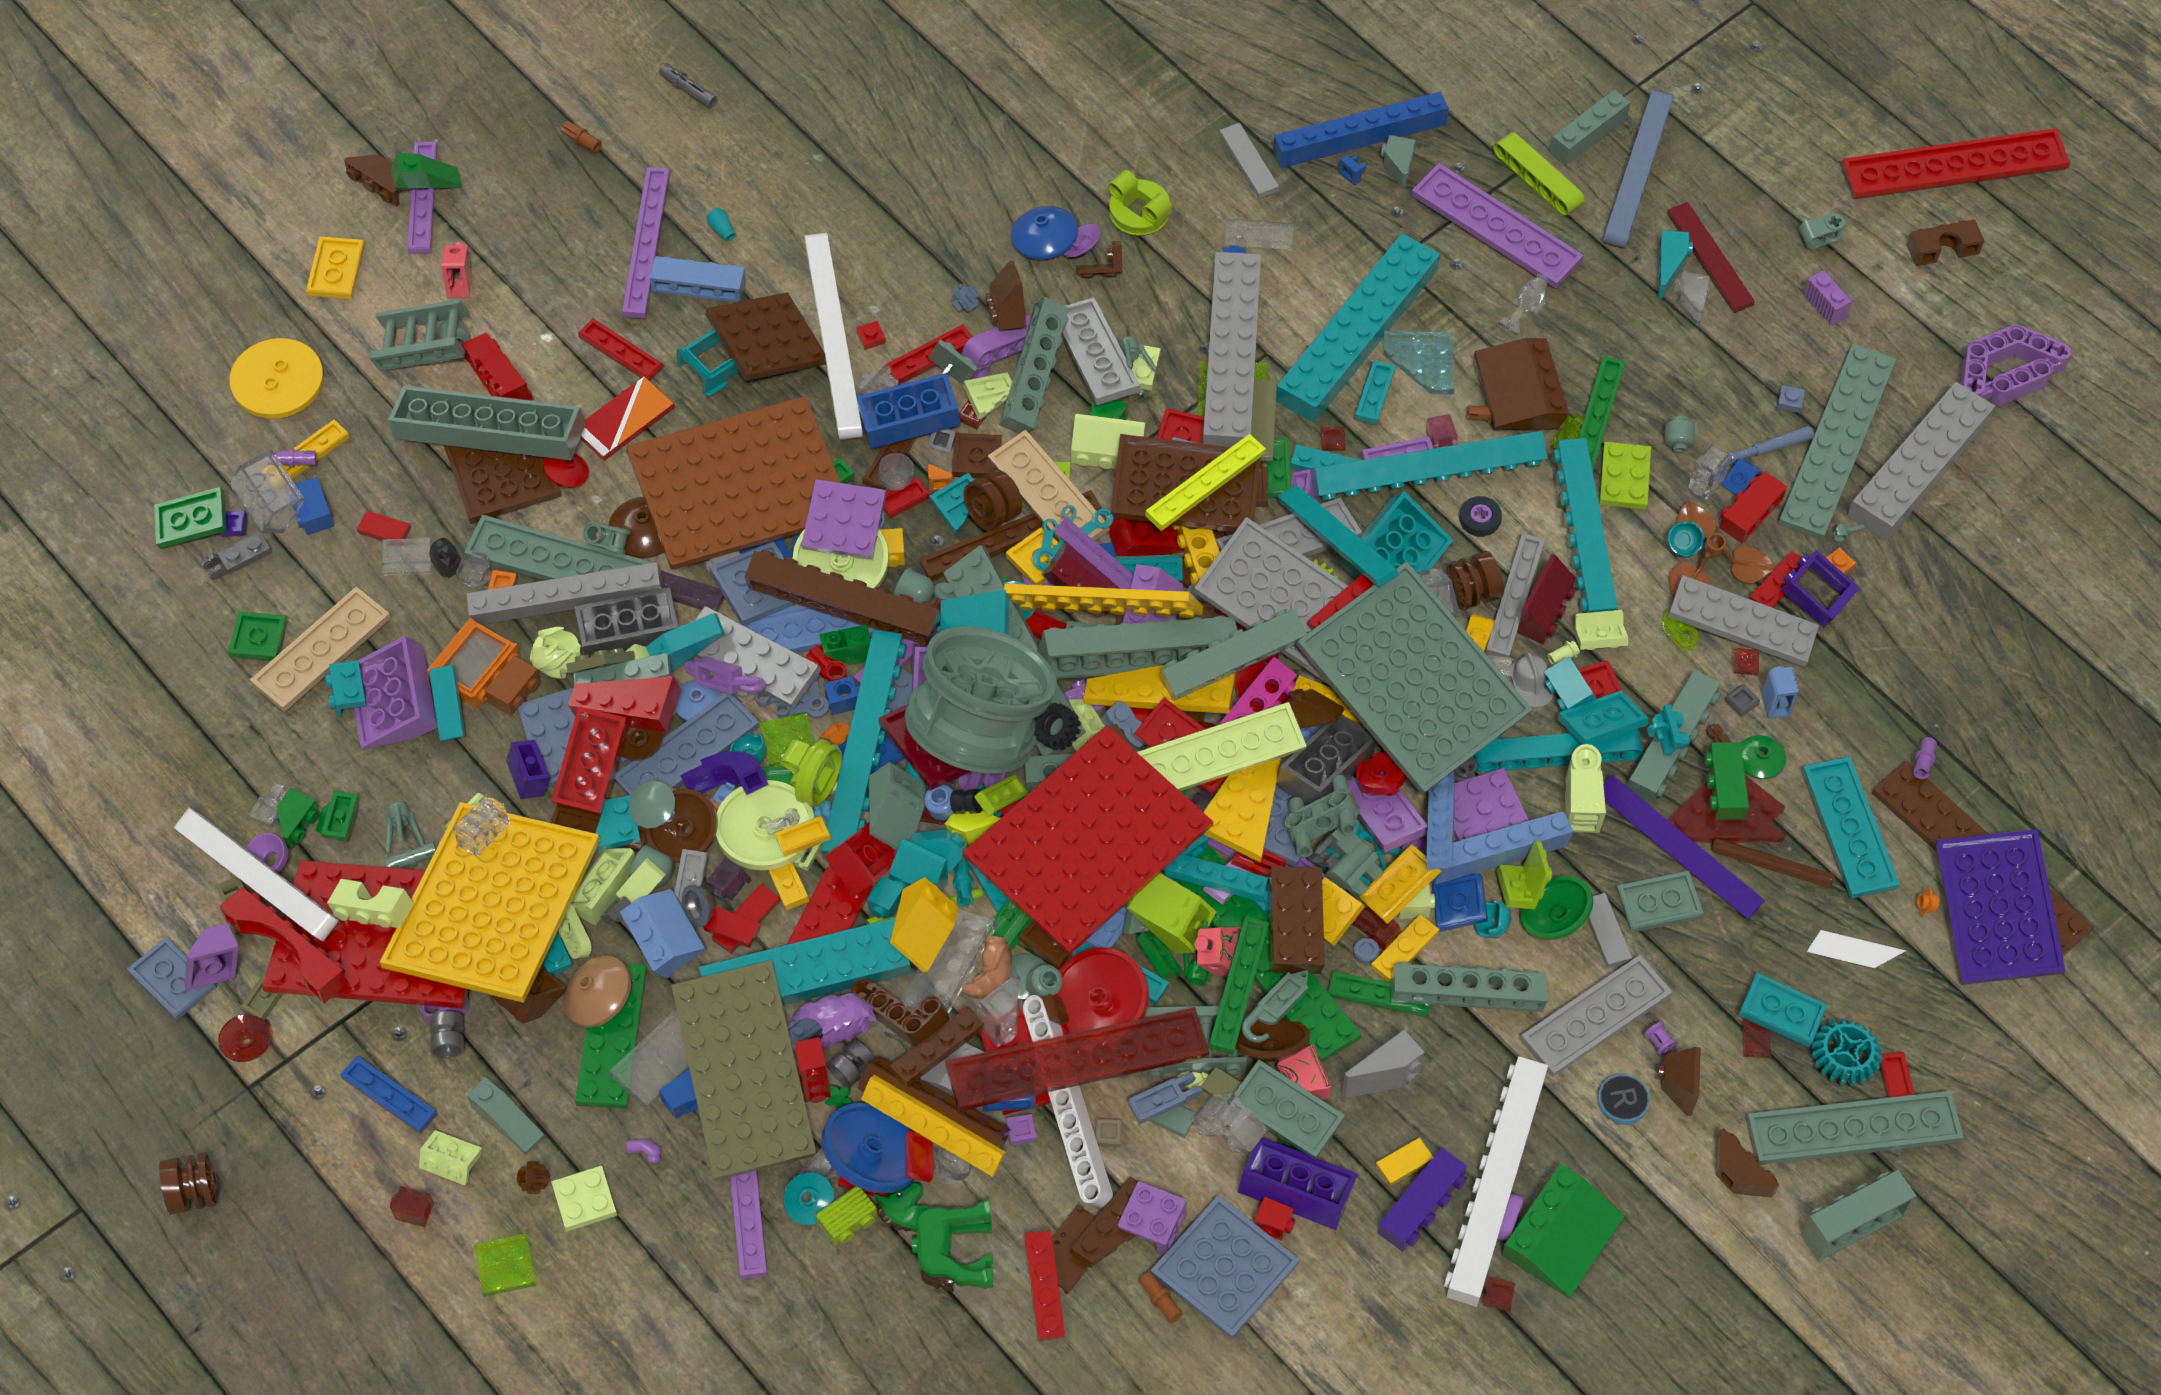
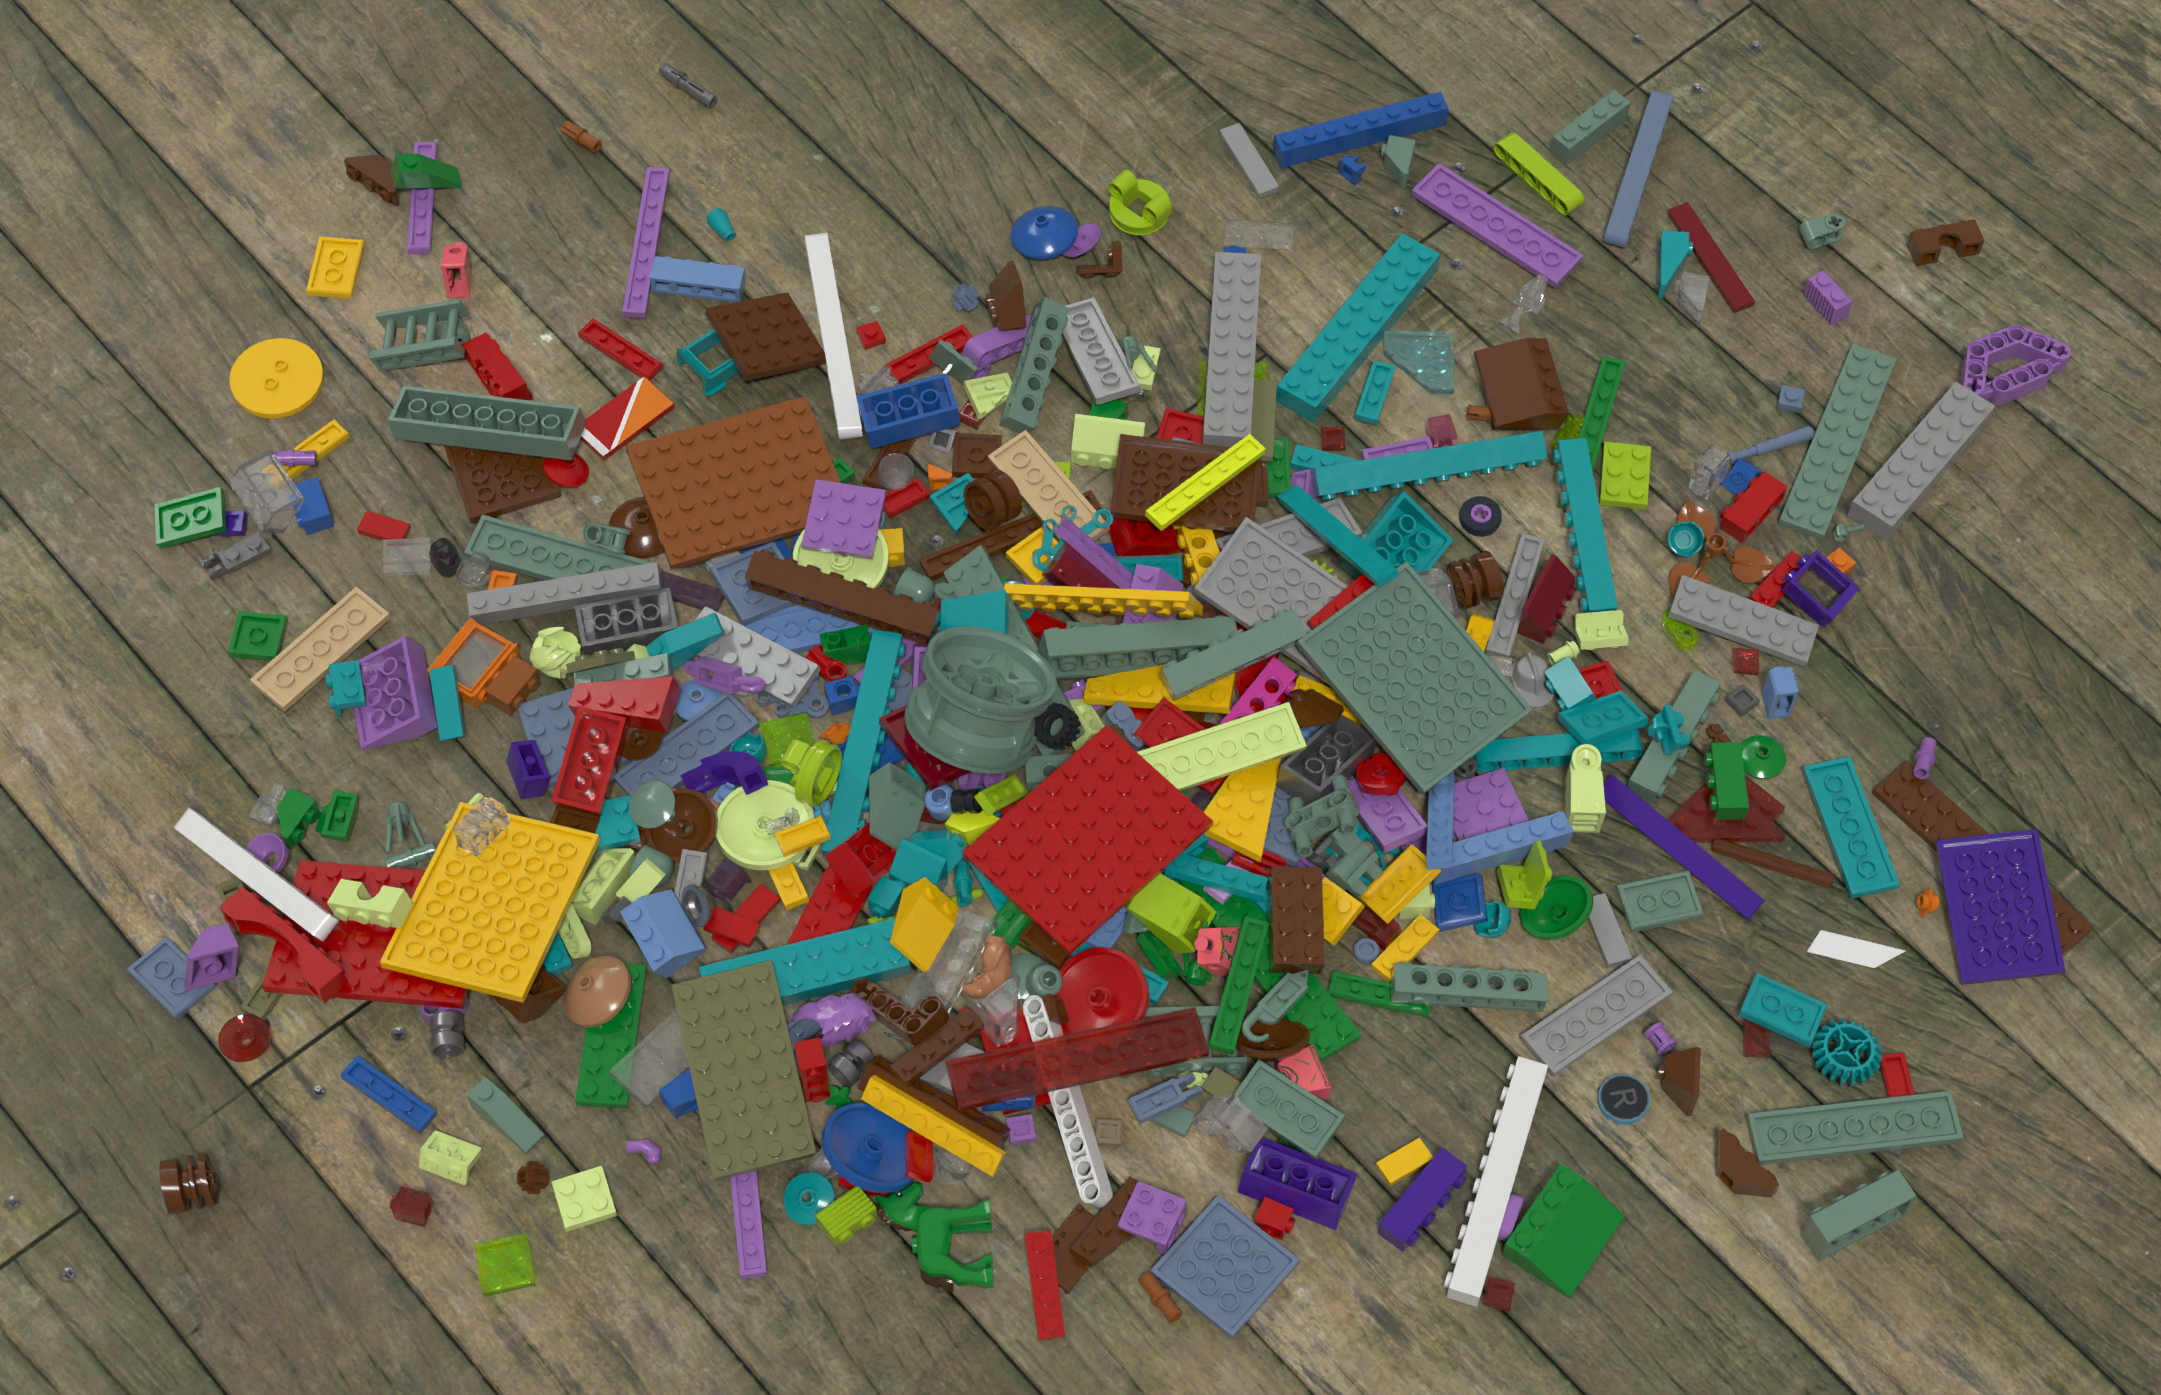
(1386, 1068): light grey slope -> none
(1680, 433): sand green head -> none
(1955, 163): red plate -> none

